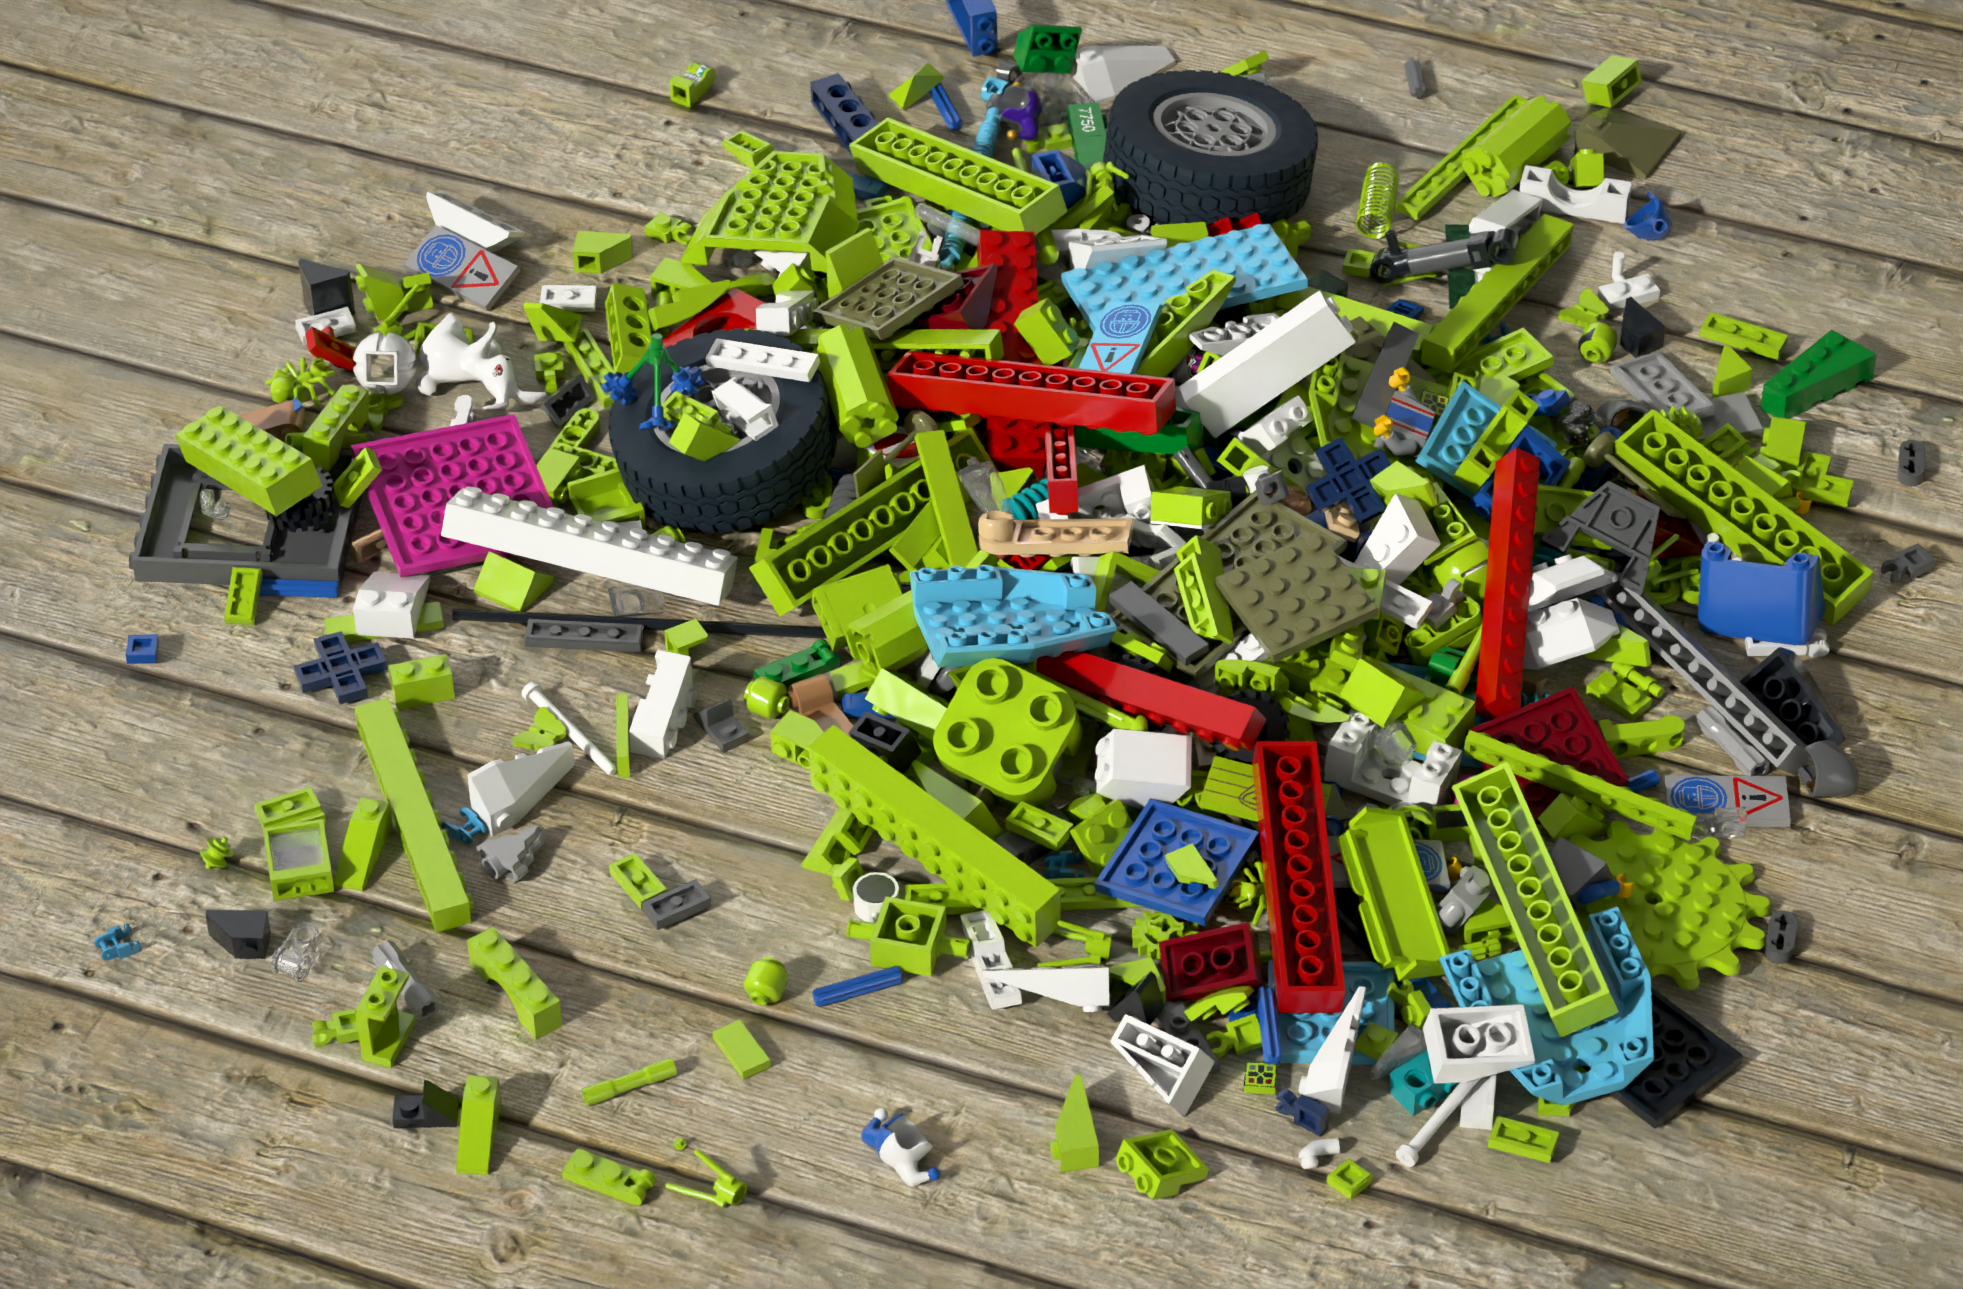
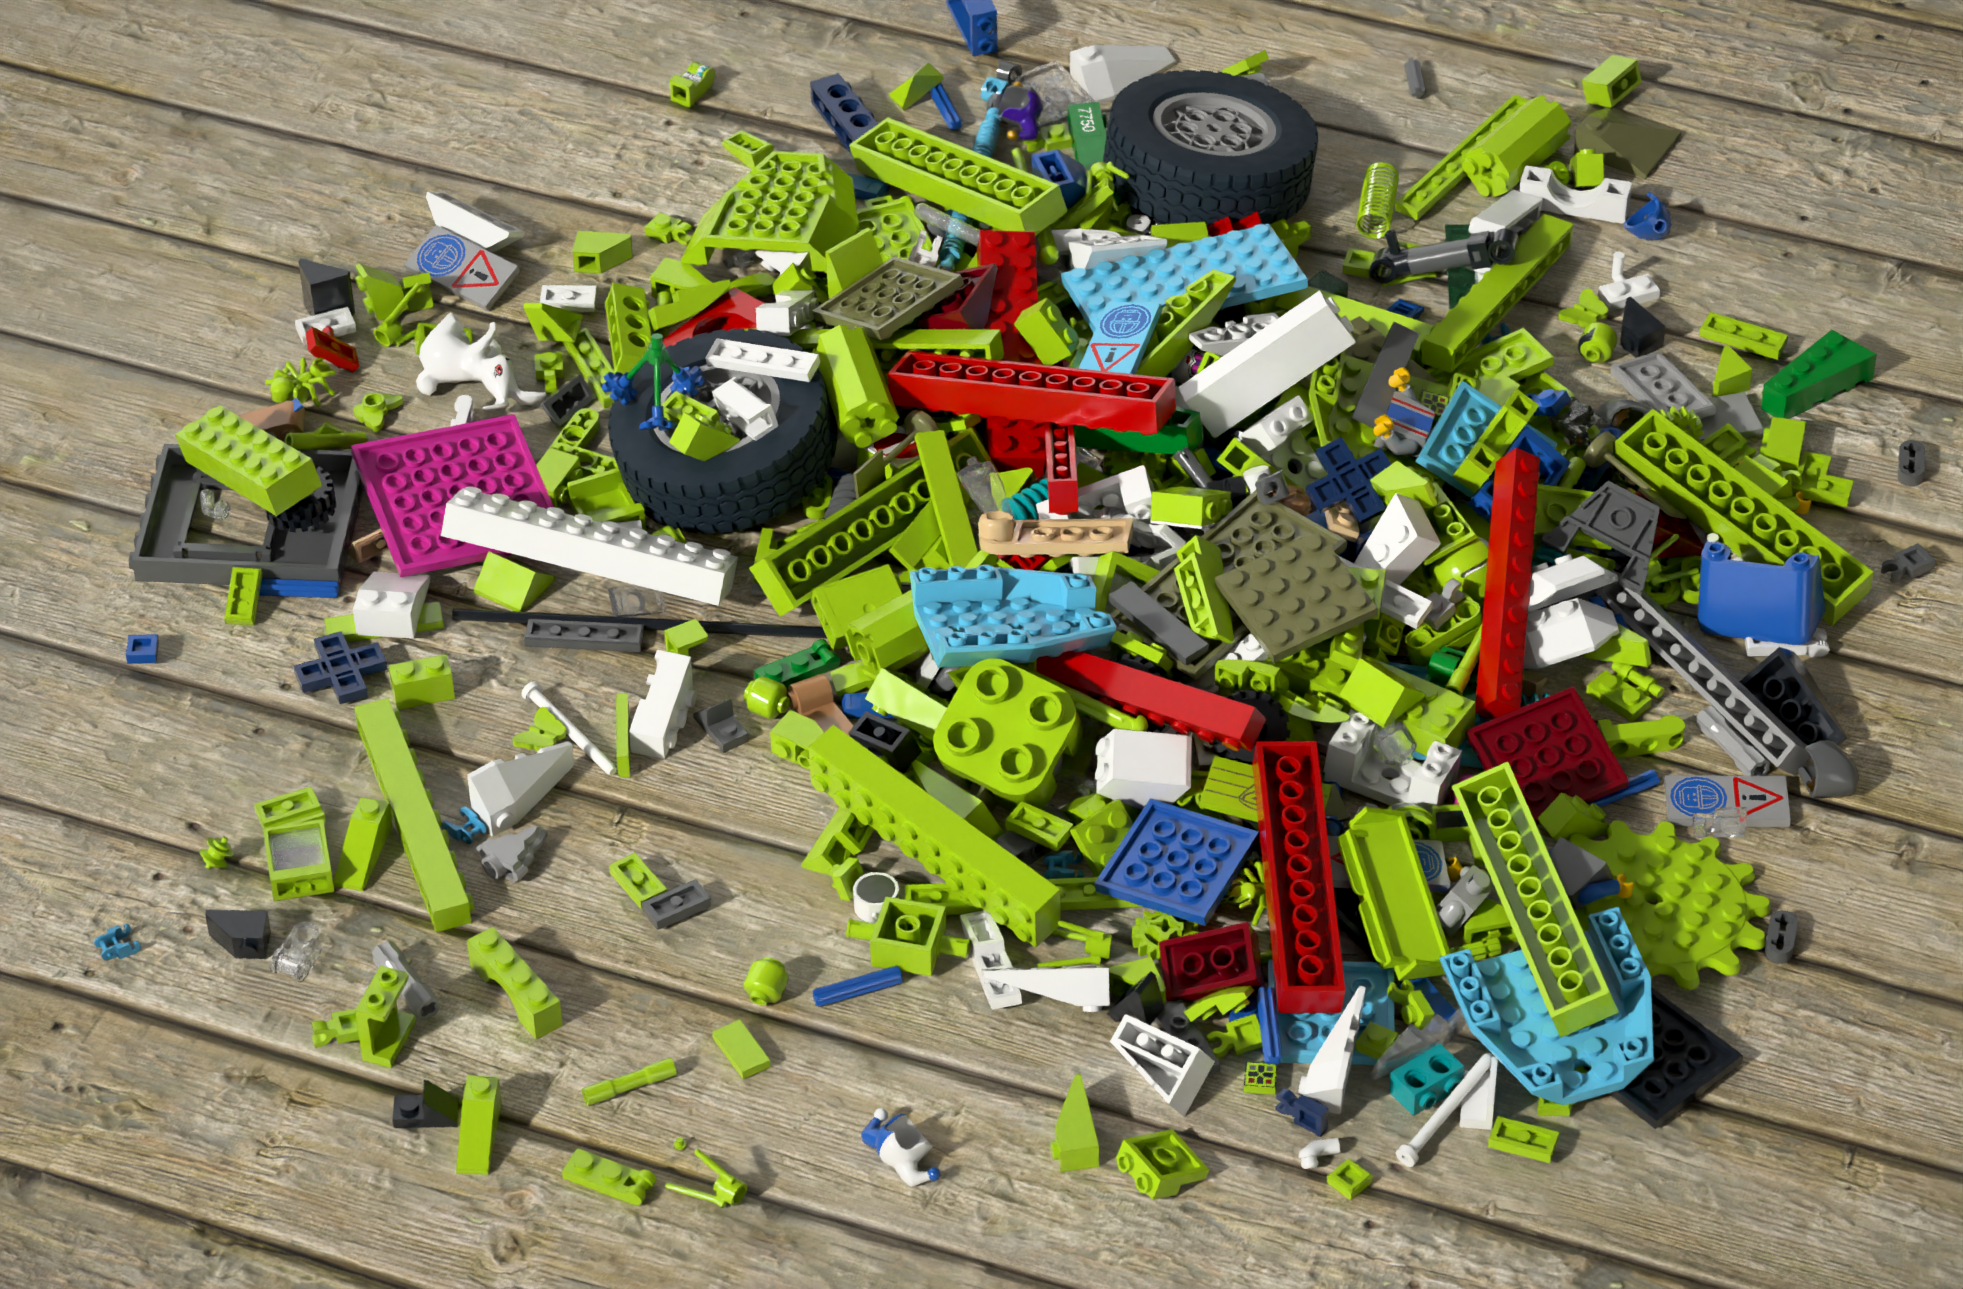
(344, 412): lime arch -> none
(357, 477): lime plate -> none
(390, 345): white piece -> none
(1047, 48): green slope -> none
(1190, 867): lime tile -> none
(1476, 1042): white slope -> none
(1589, 788): lime plate -> none

